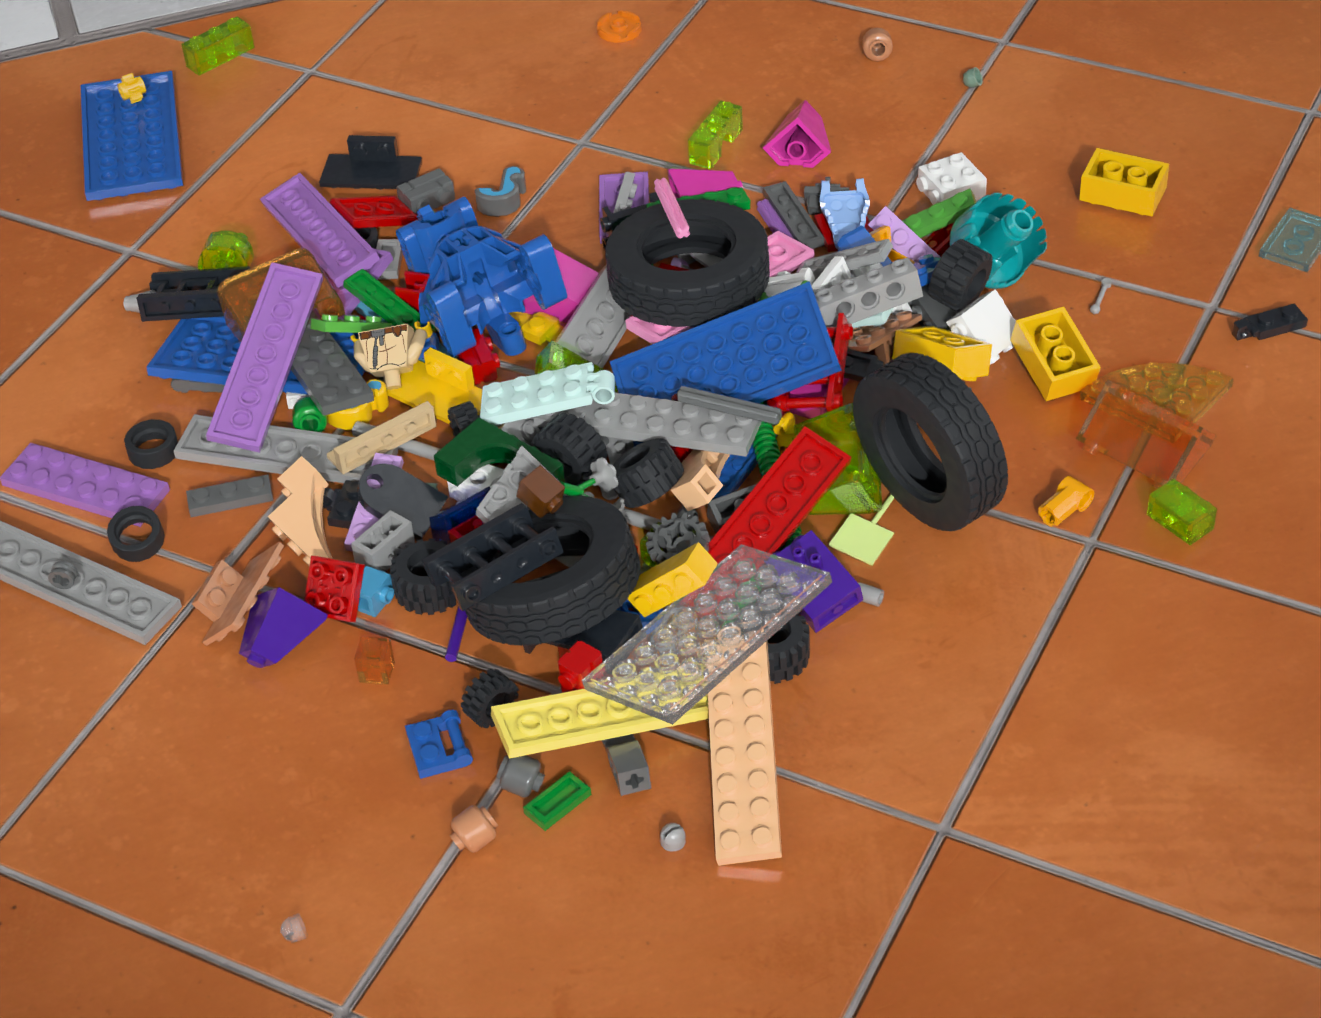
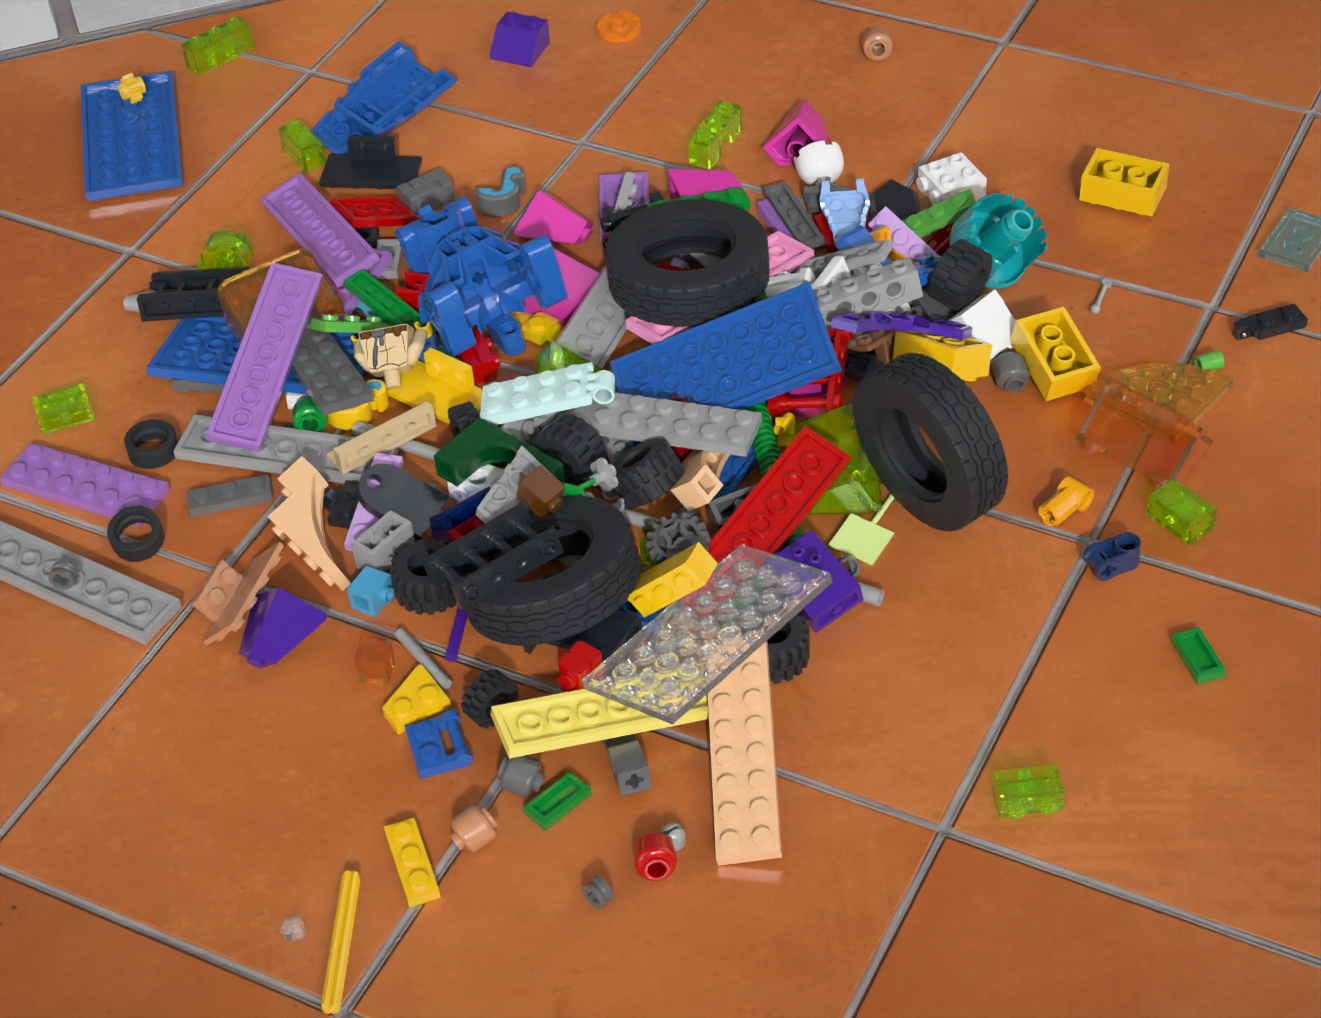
(63, 408): none -> clear neon green brick
(302, 146): none -> clear neon green brick
(334, 587): red tile -> none
(340, 942): none -> yellow axle
(382, 99): none -> blue wedge
(412, 862): none -> yellow plate
(415, 700): none -> yellow wing
(422, 658): none -> light grey bar
(520, 39): none -> dark purple slope
(555, 220): none -> dark pink slope
(597, 892): none -> dark grey bush
(654, 856): none -> red head
(671, 208): bright pink axle -> none
(729, 405): dark grey axle -> none
(819, 161): none -> white cylinder
(853, 564): none -> dark grey hinge
(896, 198): none -> black tile
(899, 321): none -> dark purple tile
(972, 78): sand green hinge -> none
(1011, 371): none -> dark grey head
(1028, 791): none -> clear neon green brick
(1115, 555): none -> dark blue piece
(1198, 655): none -> green tile
(1211, 360): none -> bright green hinge

